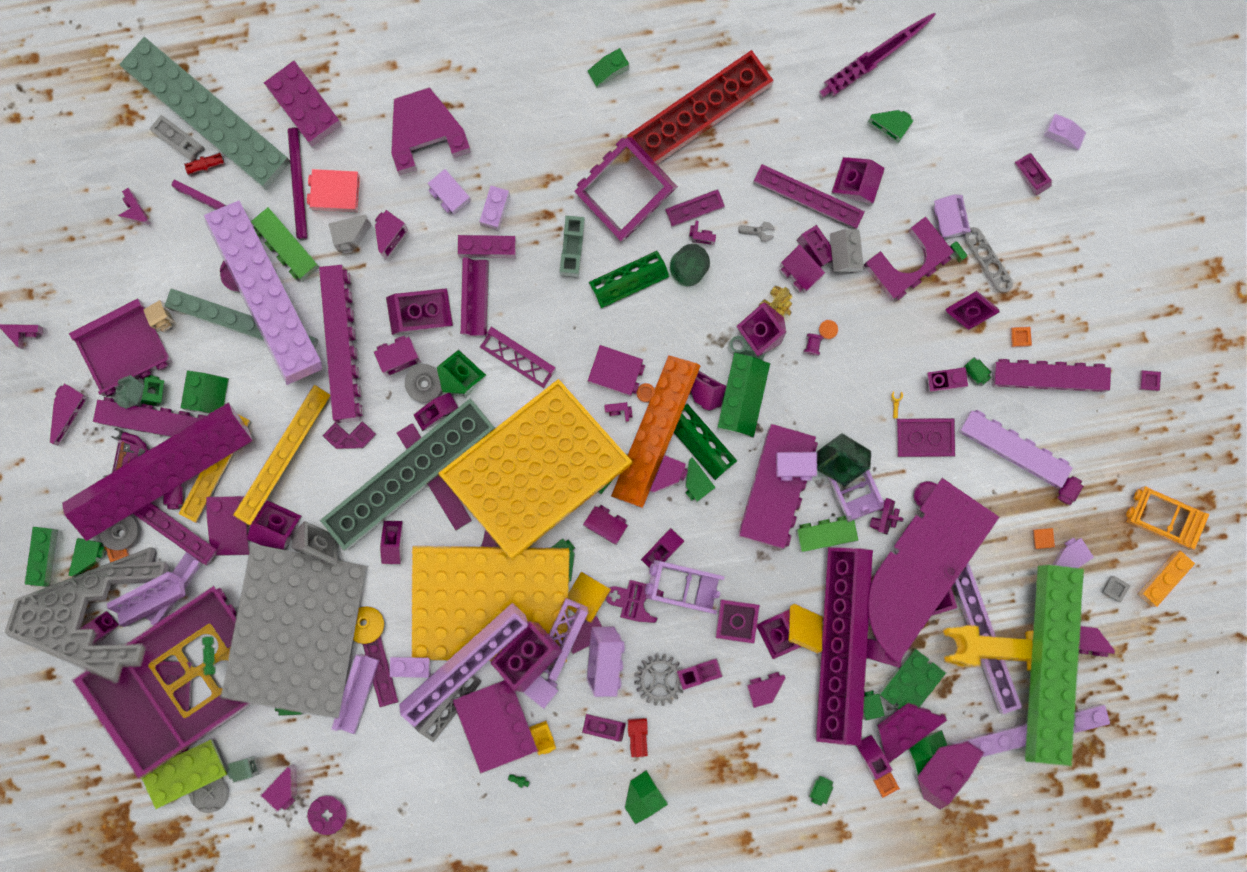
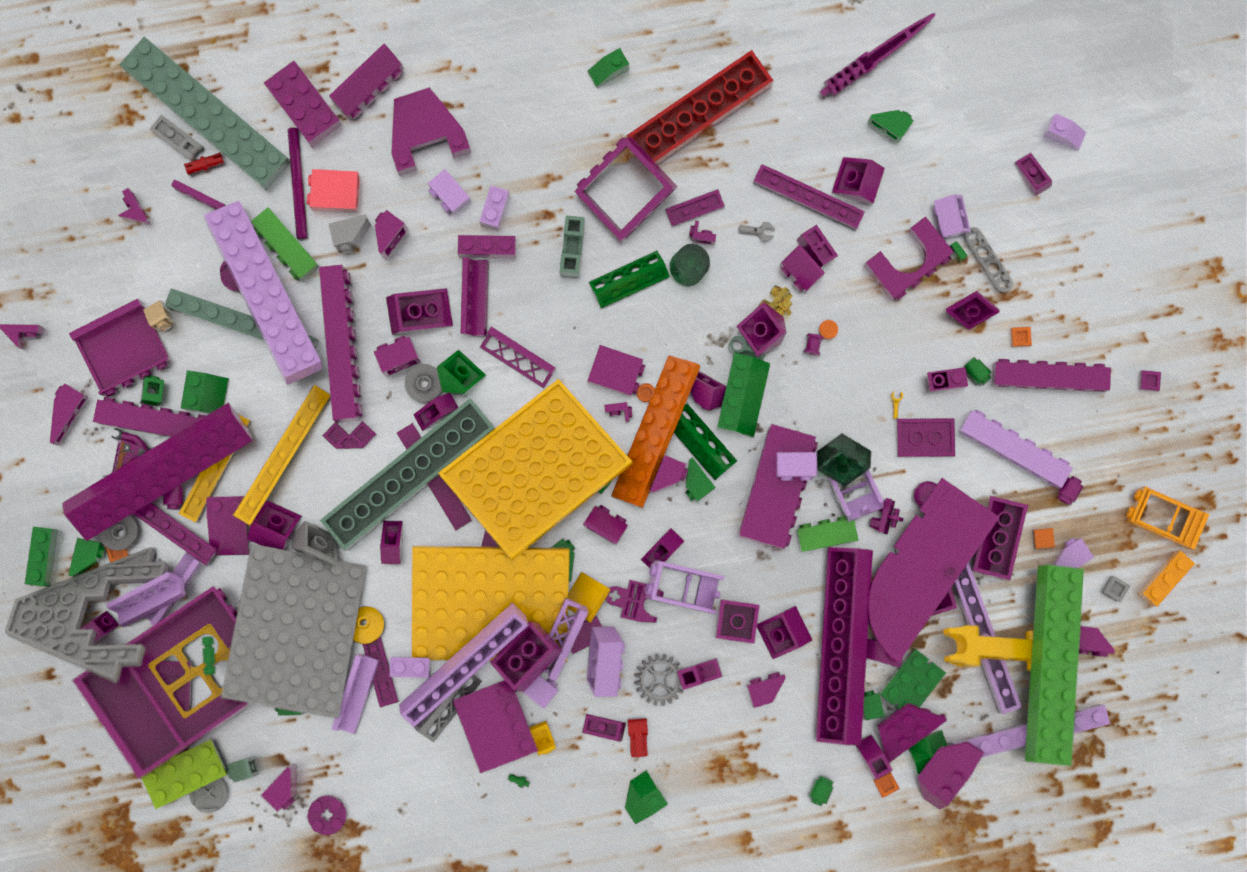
(128, 392): sand green brick -> none
(367, 82): none -> magenta slope
(805, 628): yellow tile -> none
(847, 251): light grey slope -> none
(999, 549): none -> magenta slope

